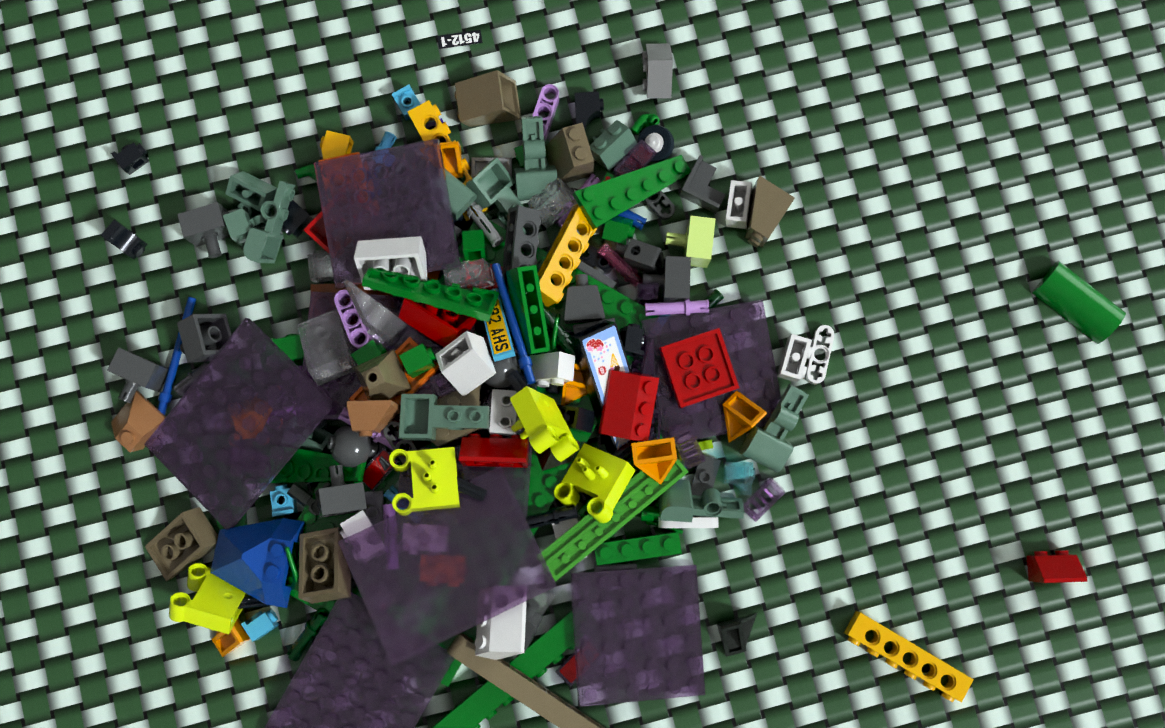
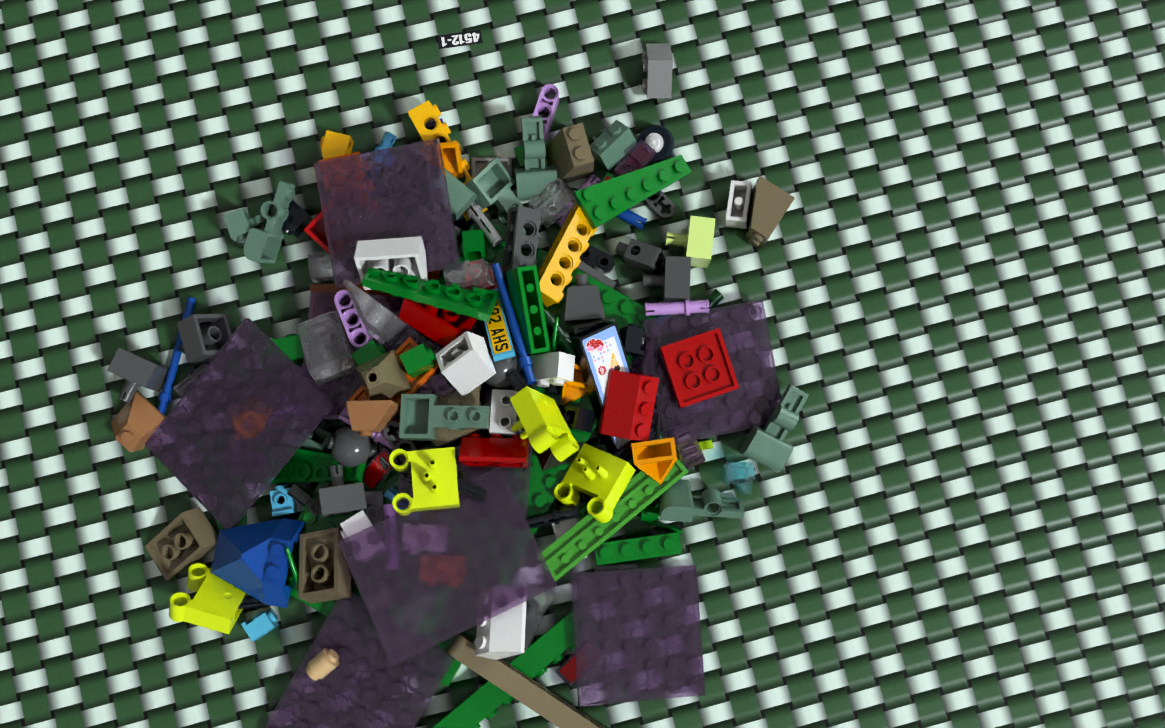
(124, 239): black arch -> none
(131, 157): black brick -> none
(204, 227): dark grey brick -> none
(228, 642): light orange slope -> none
(250, 191): sand green brick -> none
(305, 171): green arm -> none
(311, 630): dark green pin -> none
(322, 664): none -> tan brick
(403, 96): medium azure brick -> none
(487, 99): dark tan slope -> none
(587, 107): black arch -> none
(619, 230): green brick -> none
(630, 275): clear pink pin -> none
(644, 121): green arm -> none
(647, 293): clear purple slope -> none
(697, 189): dark grey panel -> none
(697, 522): white beam -> none
(705, 475): dark grey plate -> none
(735, 634): pearl dark grey slope -> none
(740, 415): light orange slope -> none
(768, 504): clear purple slope -> none
(794, 358): white brick -> none
(817, 339): white beam -> none
(958, 682): yellow brick -> none
(1055, 568): red slope -> none
(1079, 303): green brick -> none

